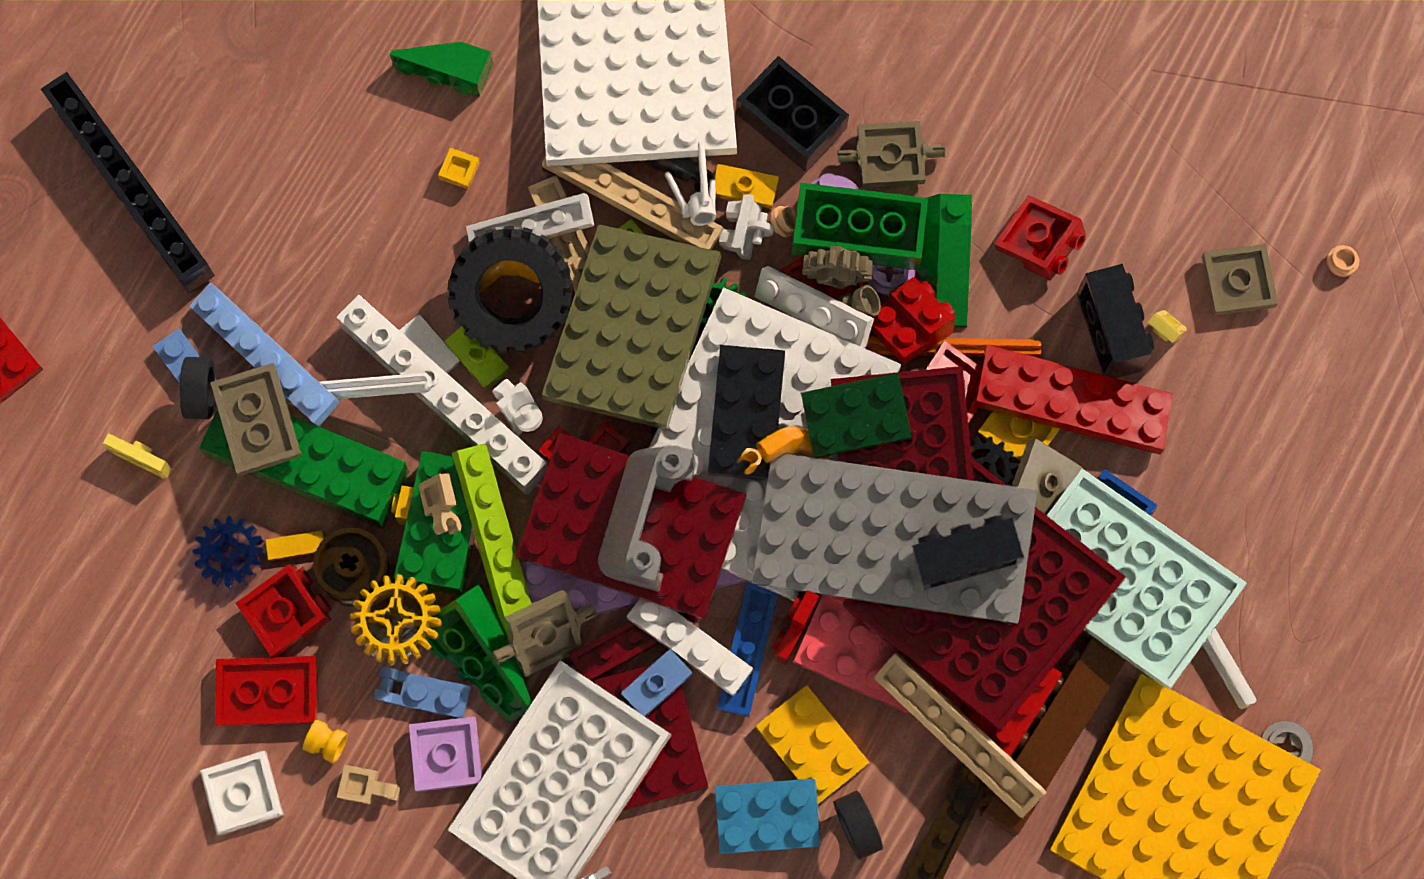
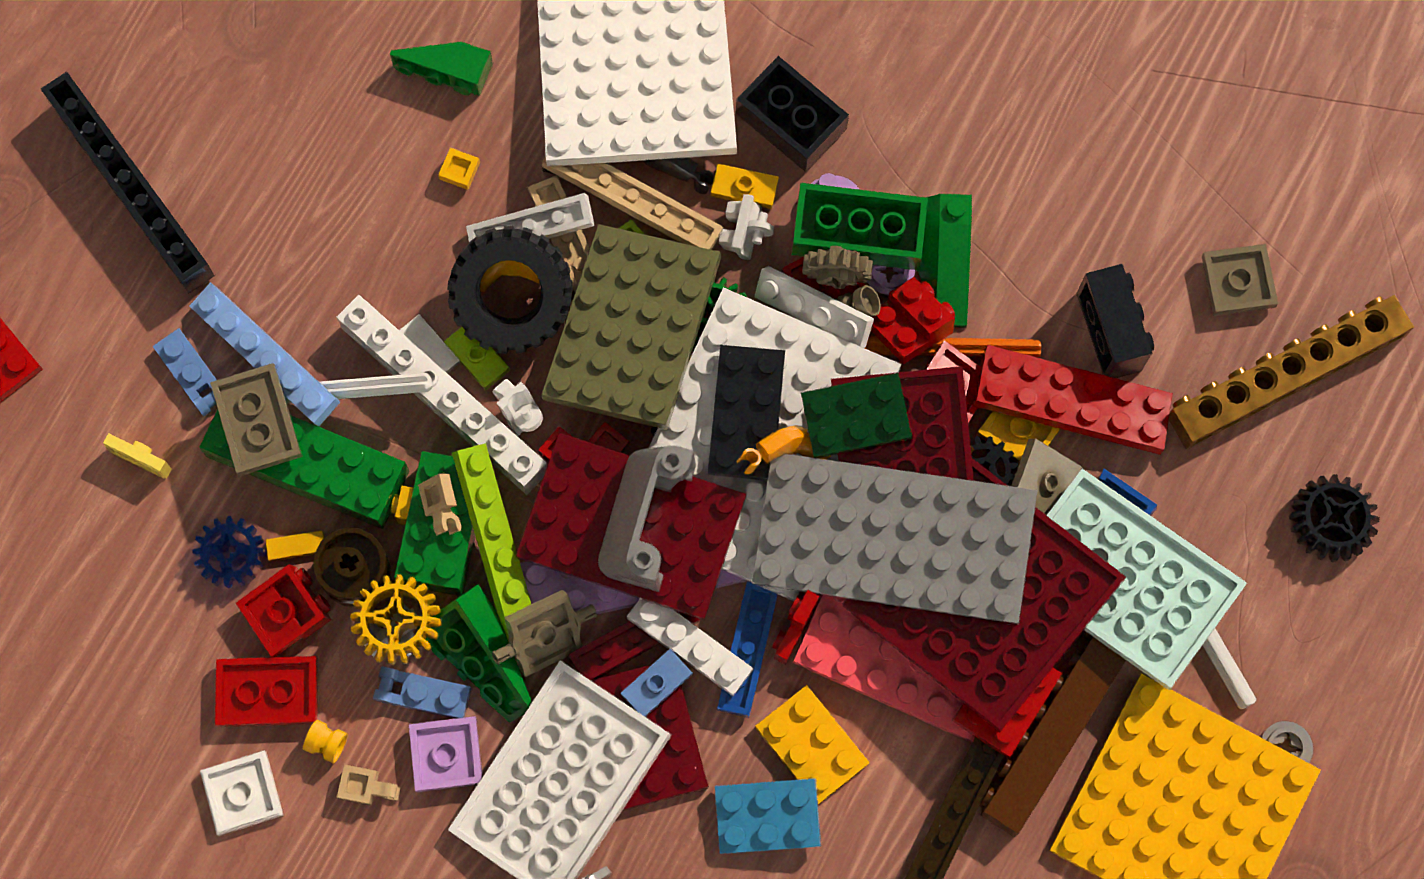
(195, 388): black tyre -> none
(701, 204): white plant -> none
(783, 220): light nougat plate -> none
(858, 824): black tyre -> none
(891, 154): dark tan plate -> none
(960, 735): tan plate -> none
(967, 551): black brick -> none
(1041, 237): red plate -> none
(1167, 326): light yellow plate -> none
(1342, 261): light nougat plate -> none
(1342, 528): none -> black gear
(1391, 326): none -> pearl gold brick

